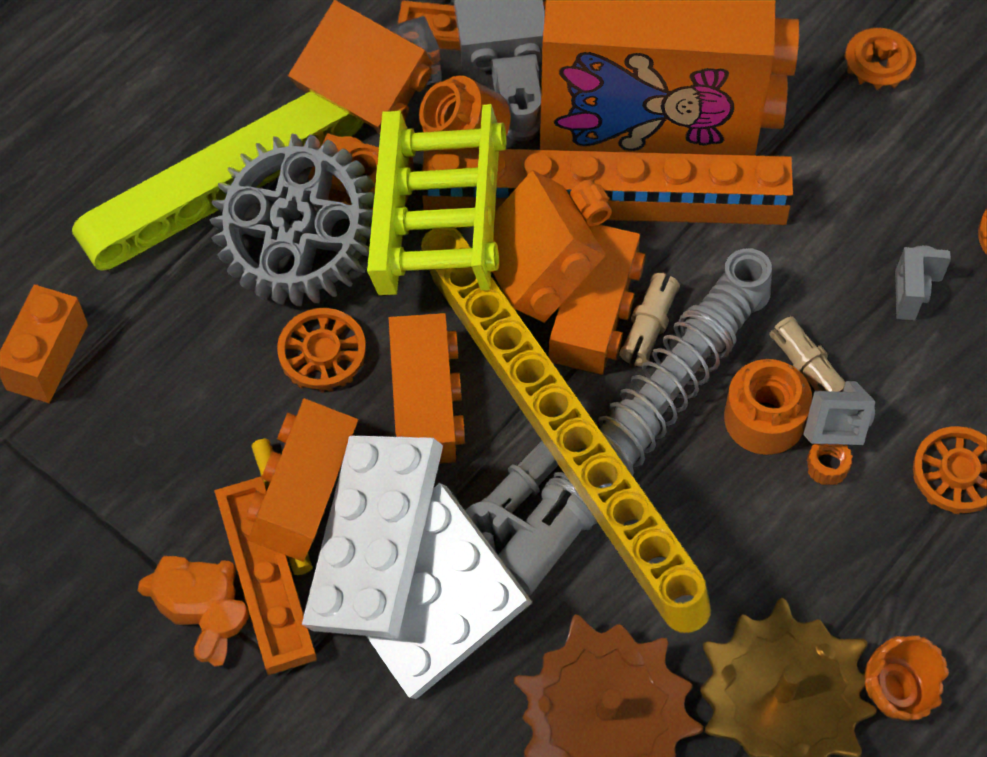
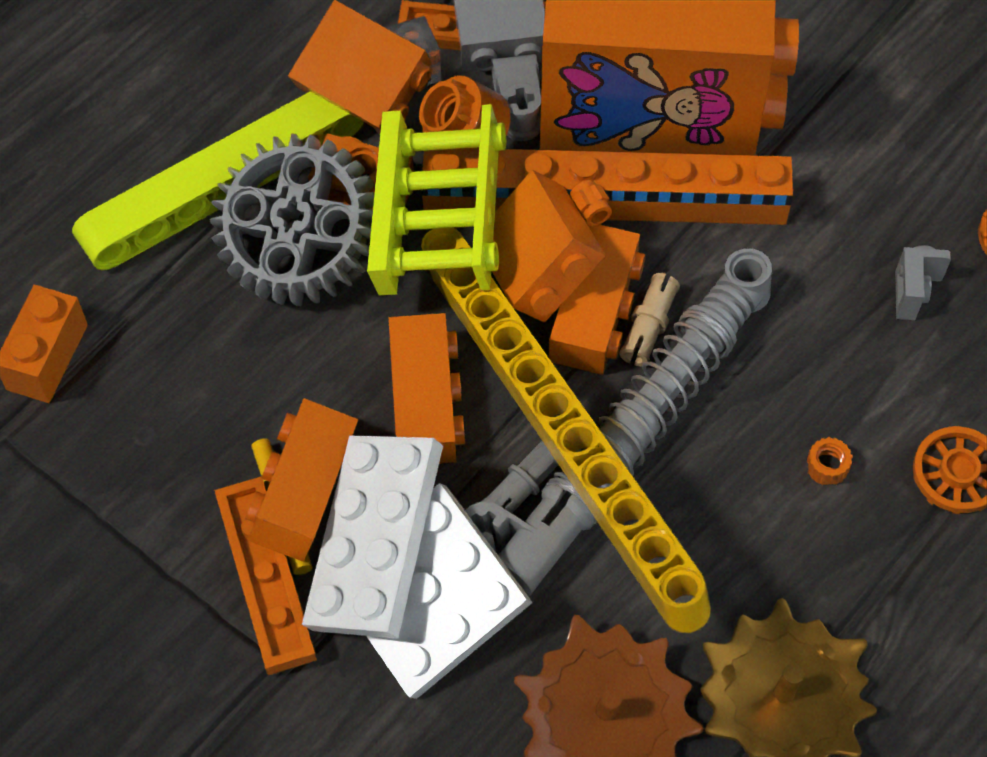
(201, 596): orange animal -> none
(321, 349): orange wheel -> none
(765, 428): orange piece -> none
(807, 356): tan pin -> none
(840, 416): light grey bracket -> none
(884, 44): orange gear -> none
(906, 677): orange hair -> none

